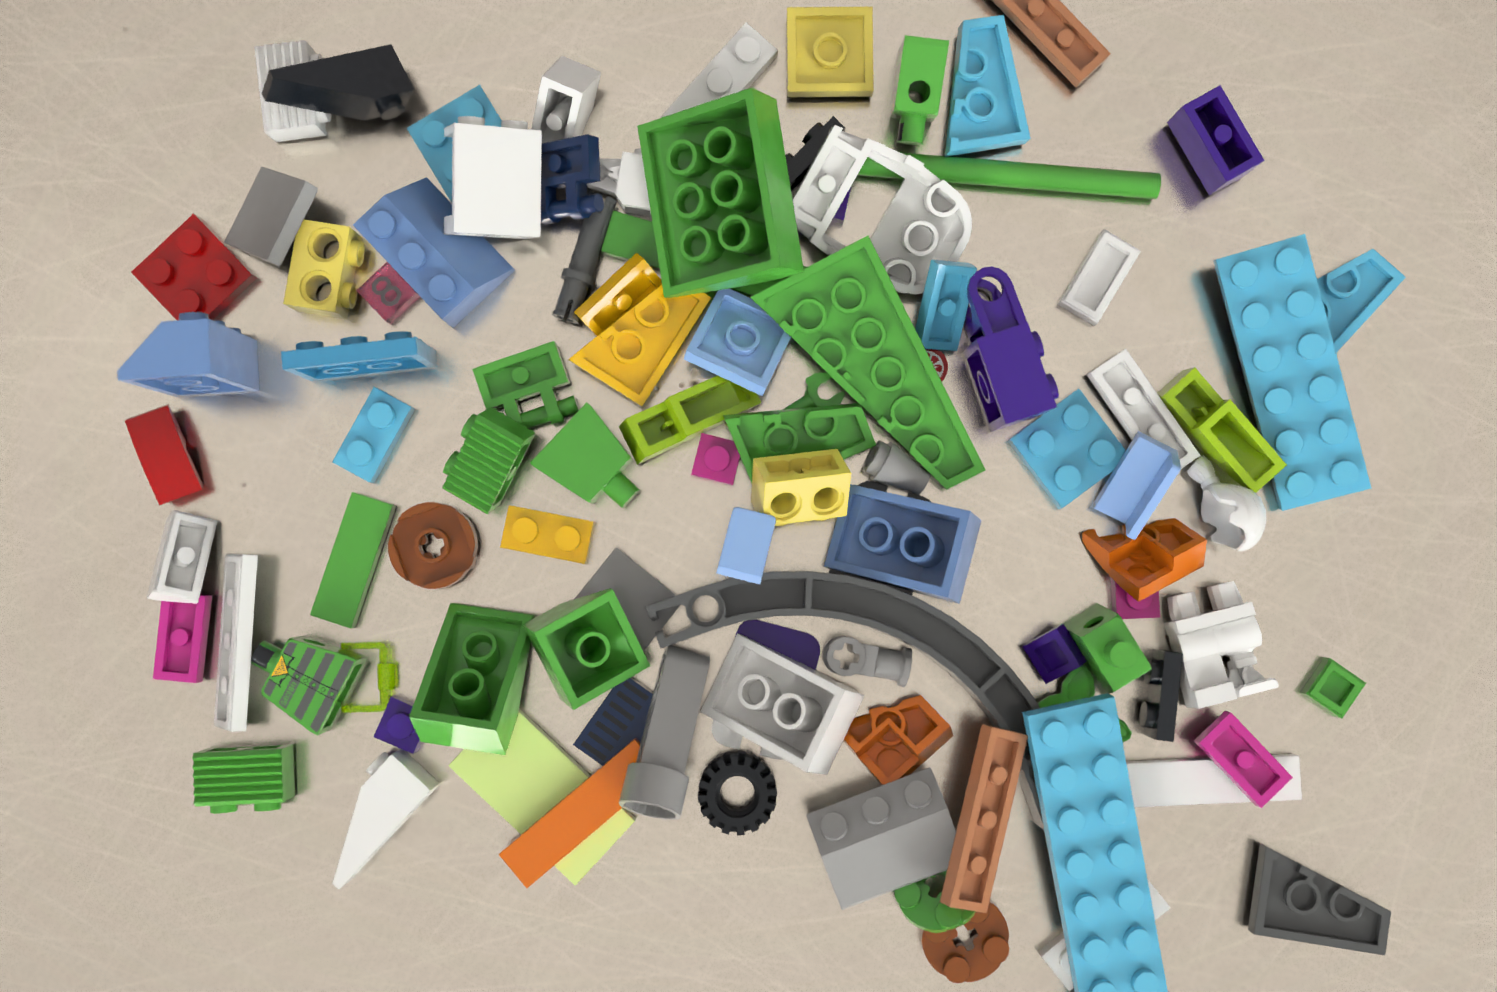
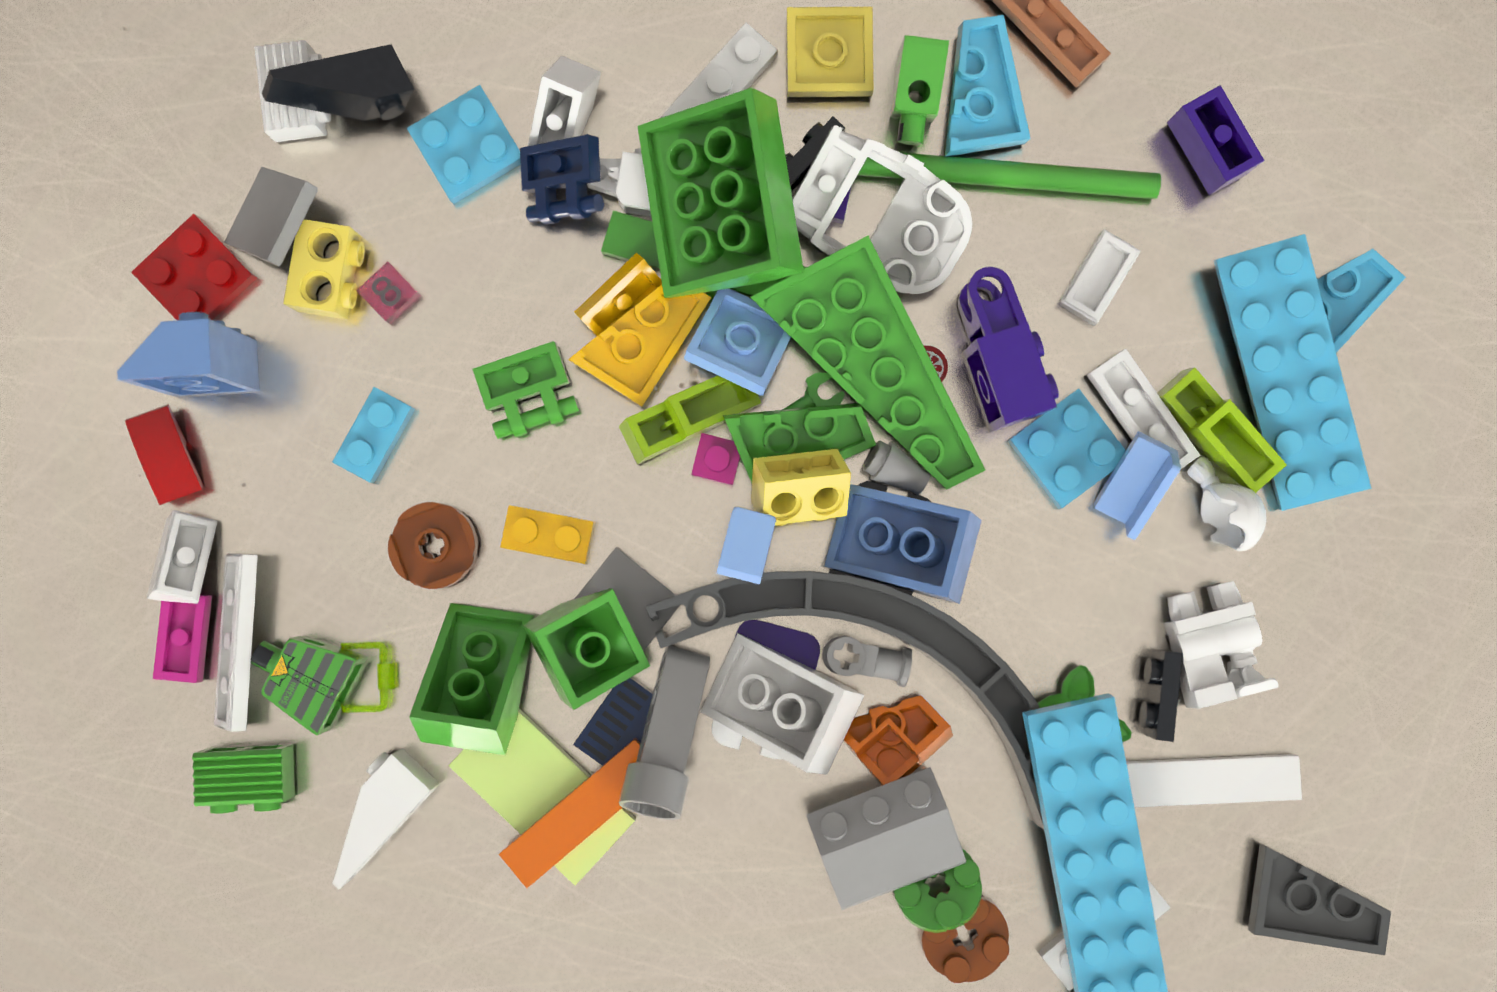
(353, 560): bright green tile -> none
(359, 357): dark azure plate -> none
(397, 727): dark purple plate -> none
(444, 270): medium blue slope -> none
(487, 459): bright green brick -> none
(495, 179): white panel -> none
(584, 258): dark grey pin -> none
(588, 459): bright green torso -> none
(737, 819): black tyre -> none
(944, 304): medium azure plate -> none
(983, 819): nougat plate -> none
(1054, 653): dark purple plate -> none
(1108, 648): bright green torso -> none
(1130, 608): dark pink plate -> none
(1153, 560): orange slope -> none
(1243, 759): dark pink plate -> none
(1333, 687): bright green tile -> none

